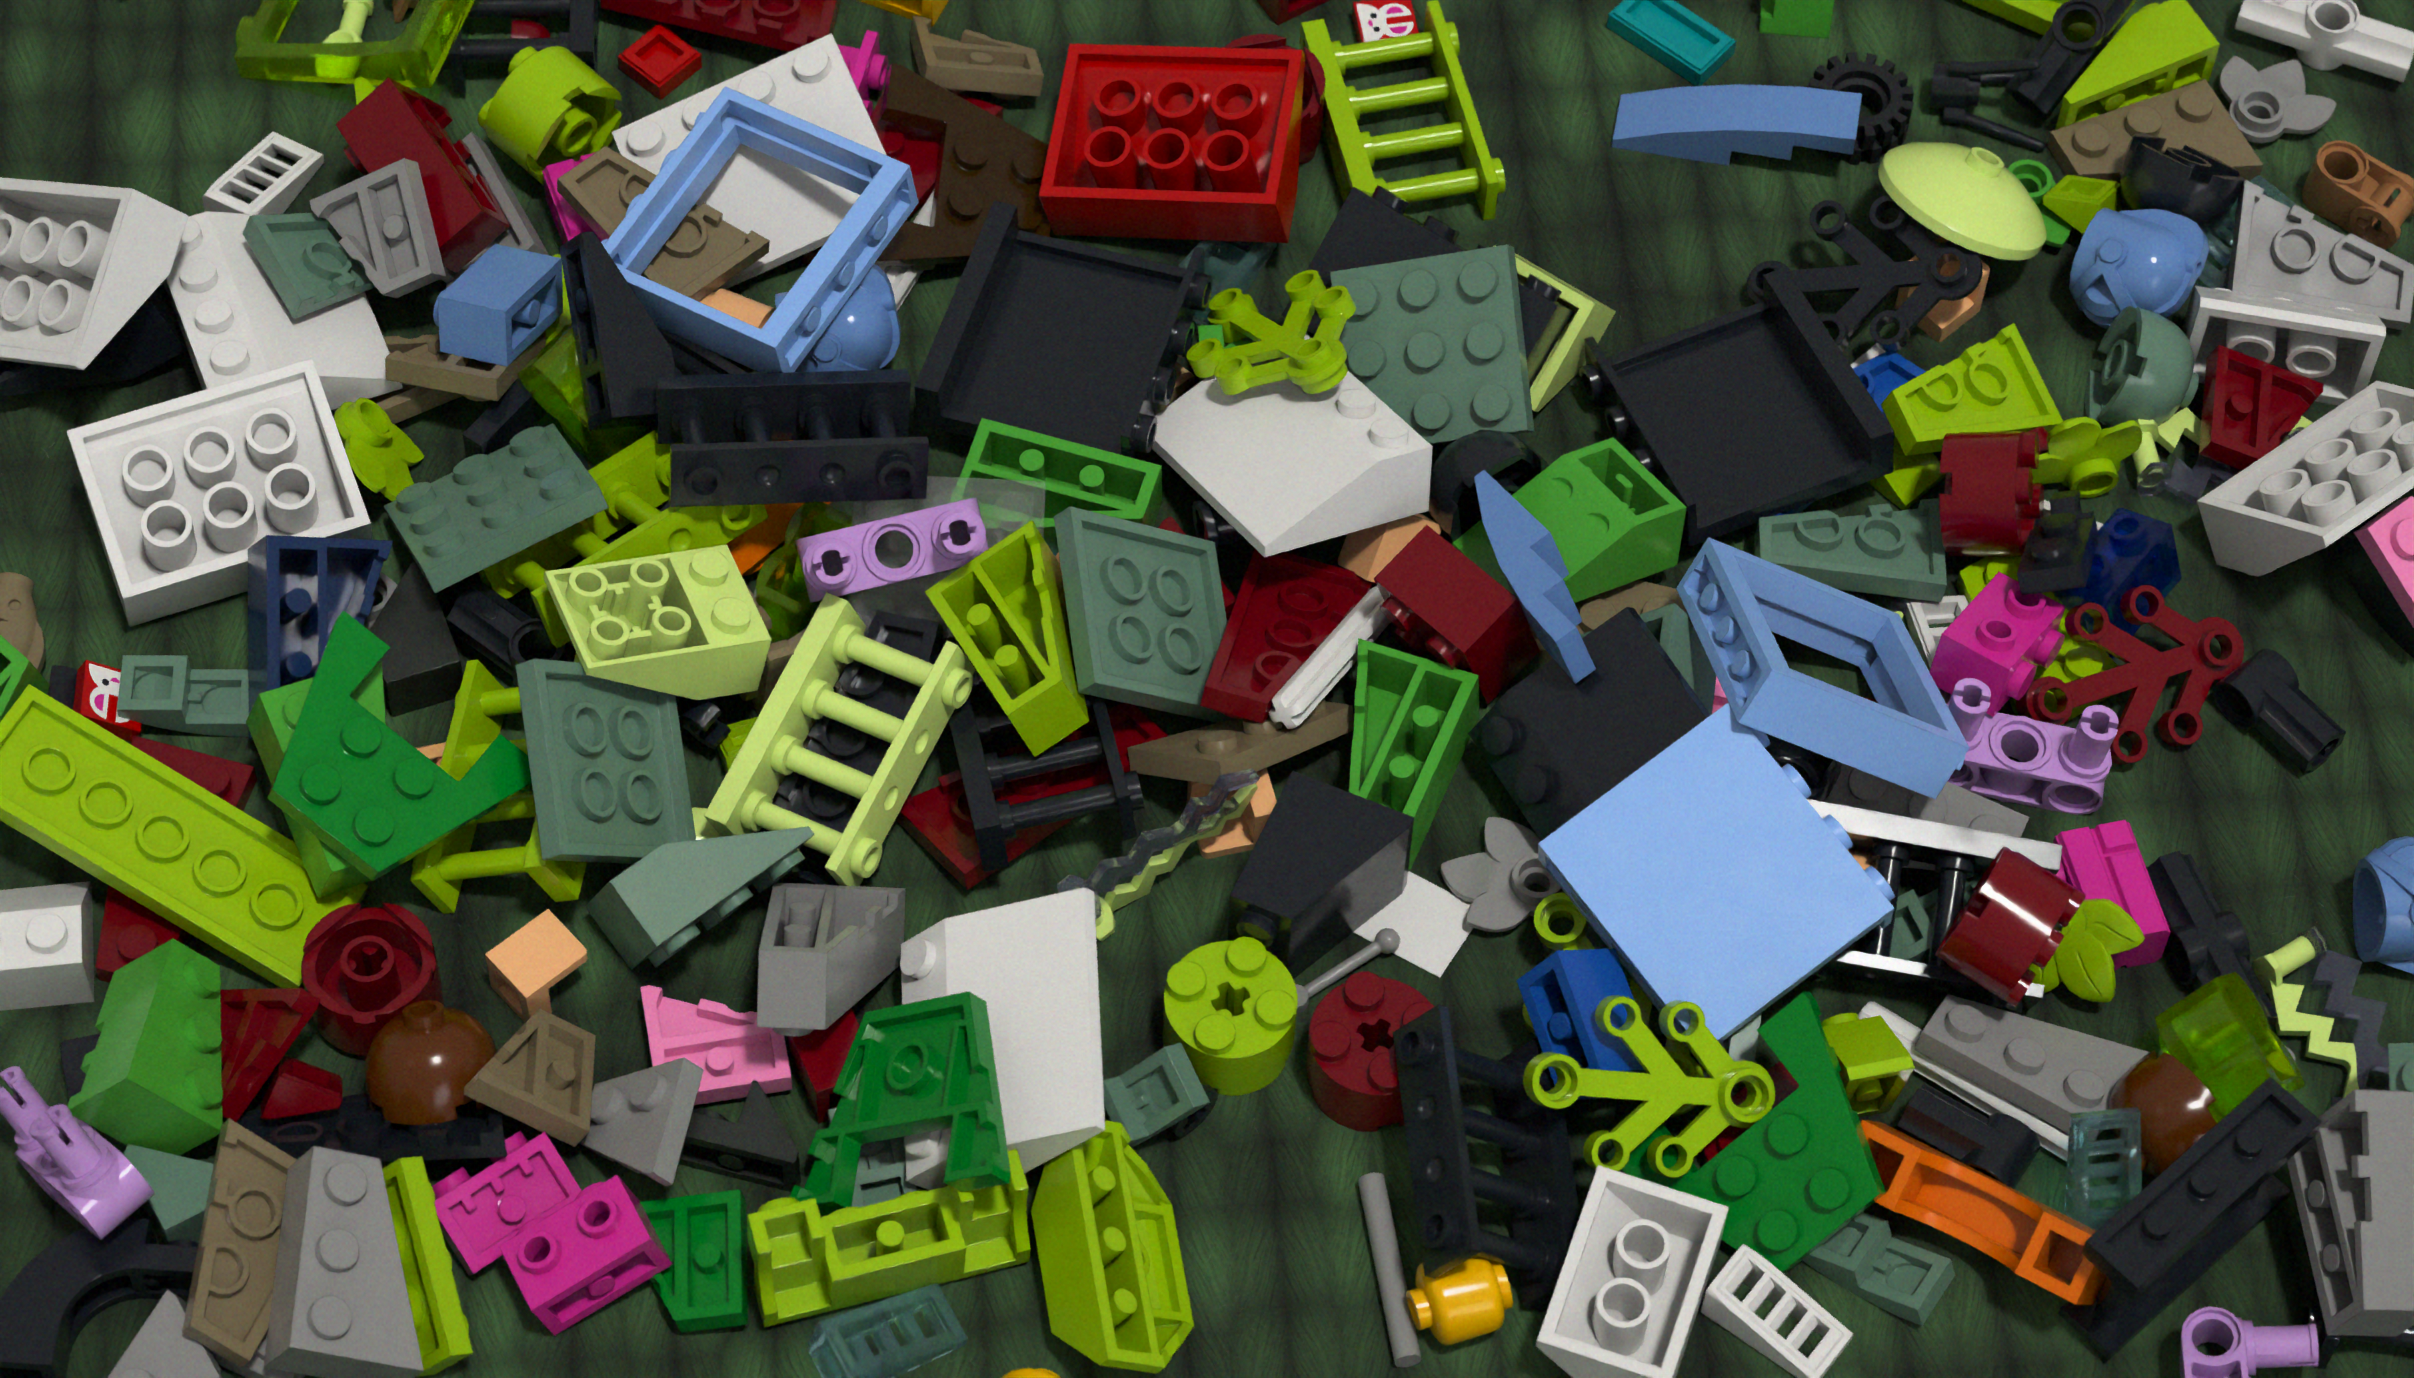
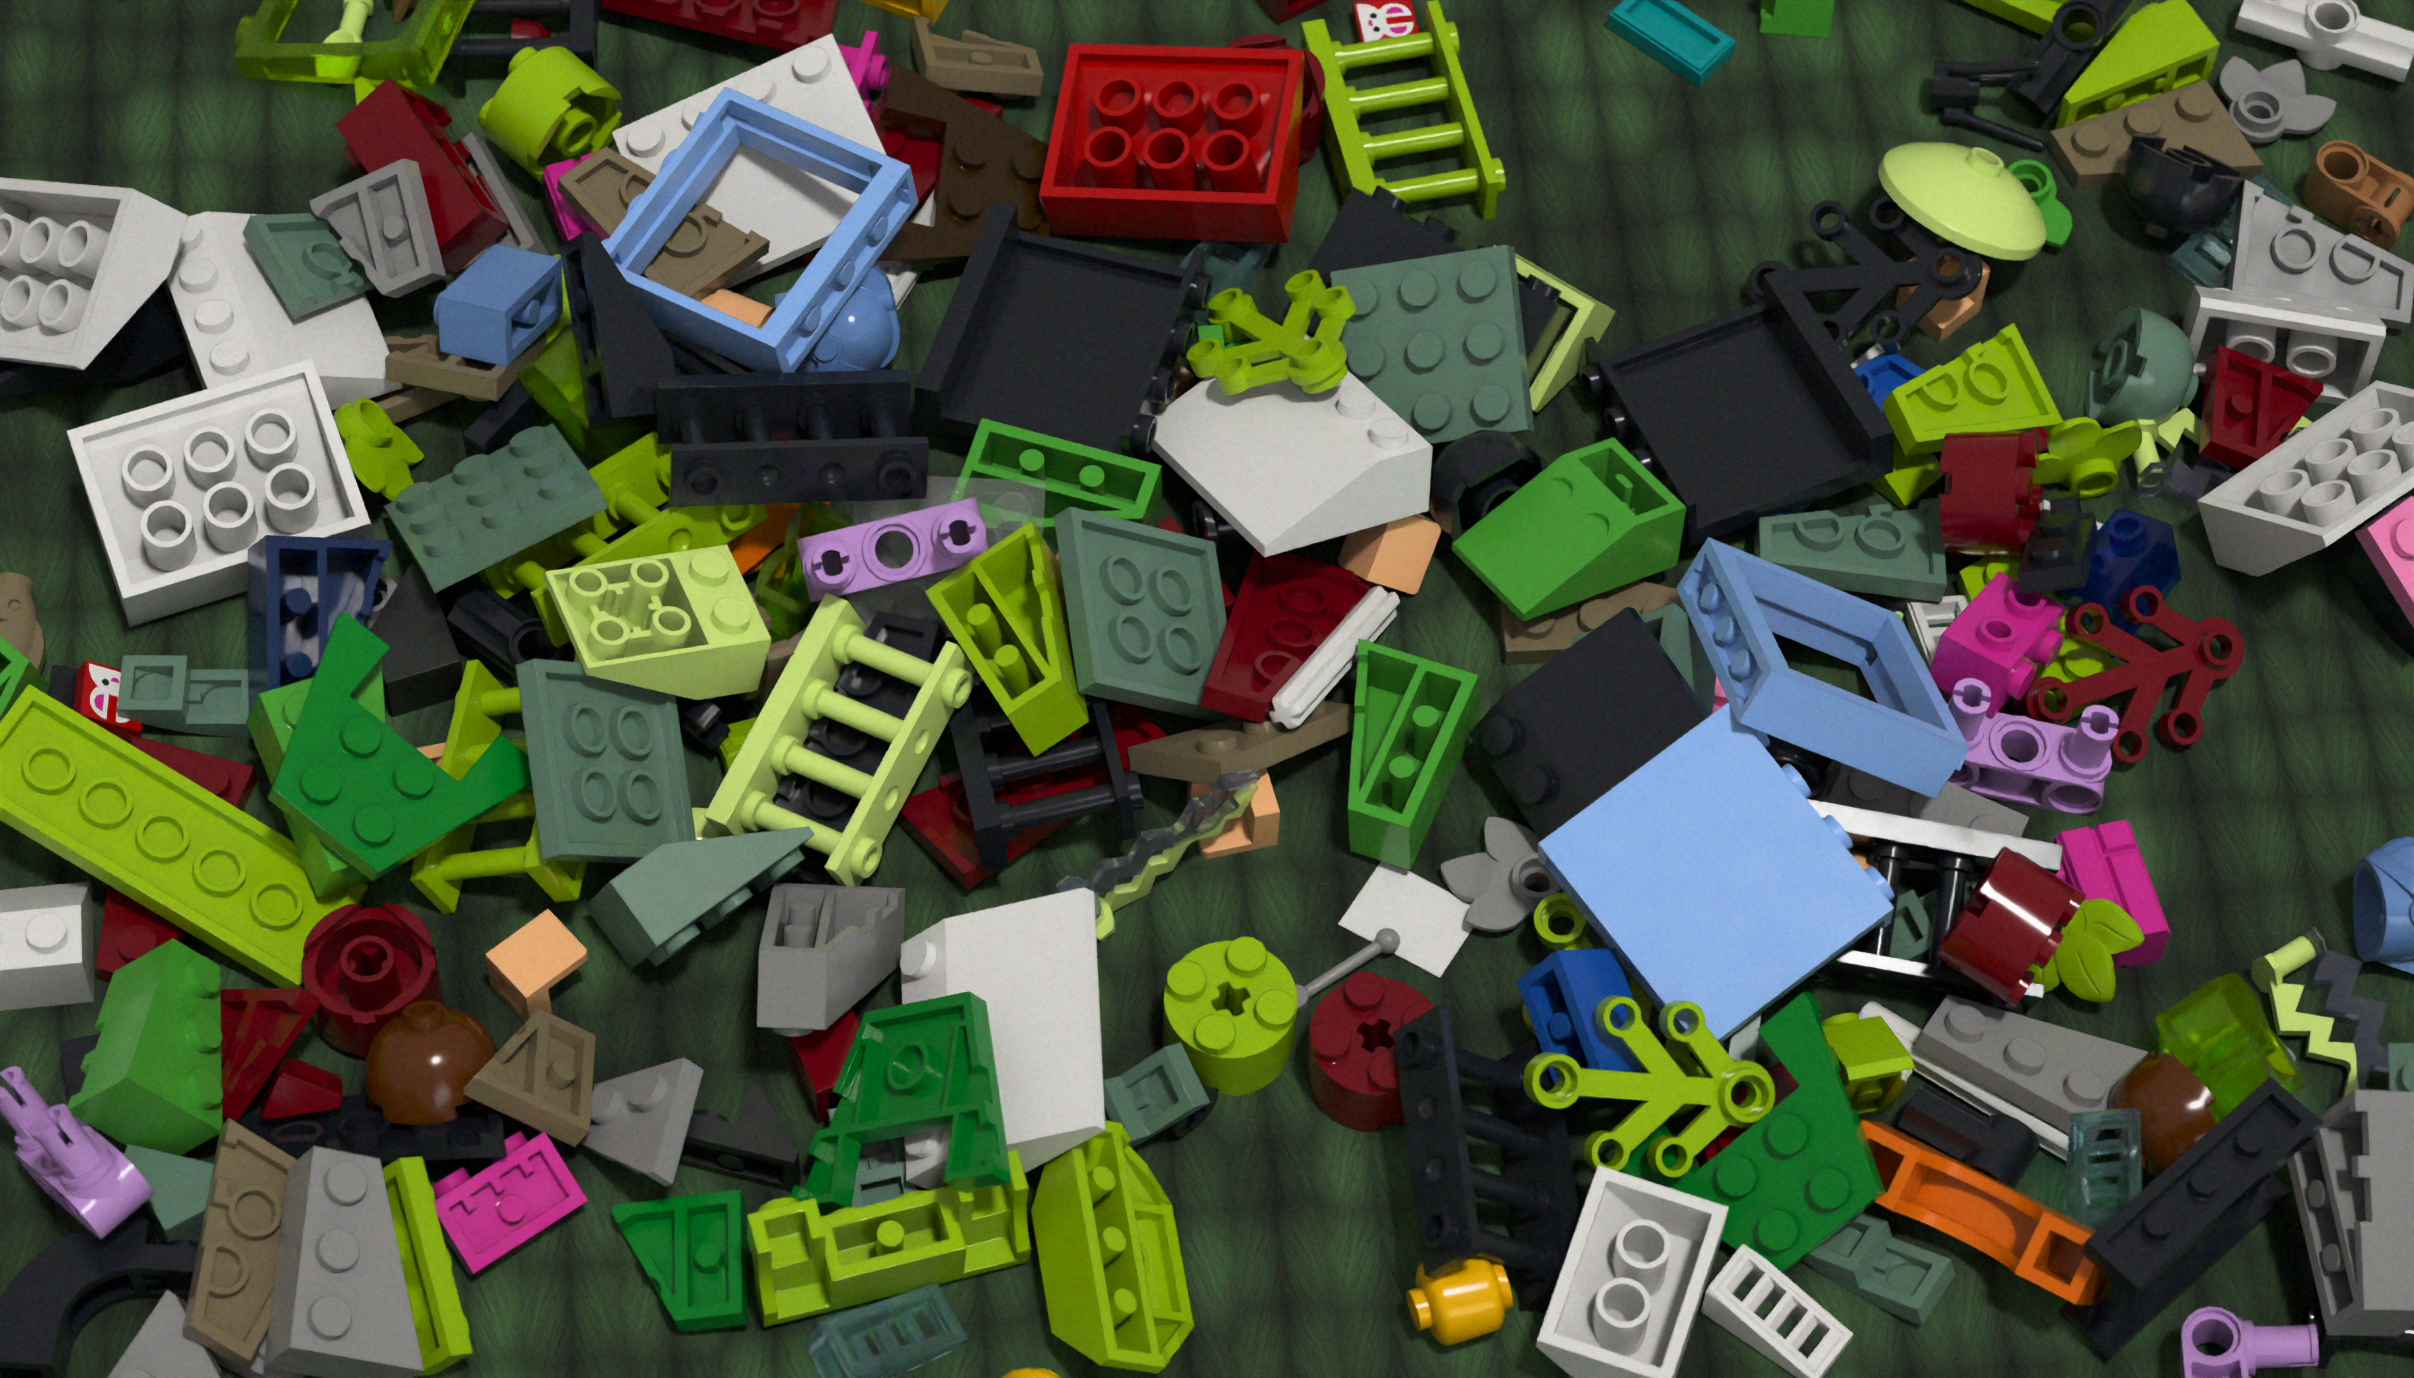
(237, 182): white slope -> none
(585, 1254): dark pink brick -> none
(659, 61): red tile -> none
(719, 1042): bright pink wing -> none
(1319, 871): black slope -> none
(1389, 1269): light grey bar -> none
(1455, 613): dark red brick -> none
(1534, 575): medium blue slope -> none
(1742, 118): medium blue slope -> none
(1878, 89): black tyre -> none
(2080, 198): lime slope -> none
(2136, 262): medium blue helmet -> none
(2202, 937): black piece -> none
(2268, 697): black piece -> none

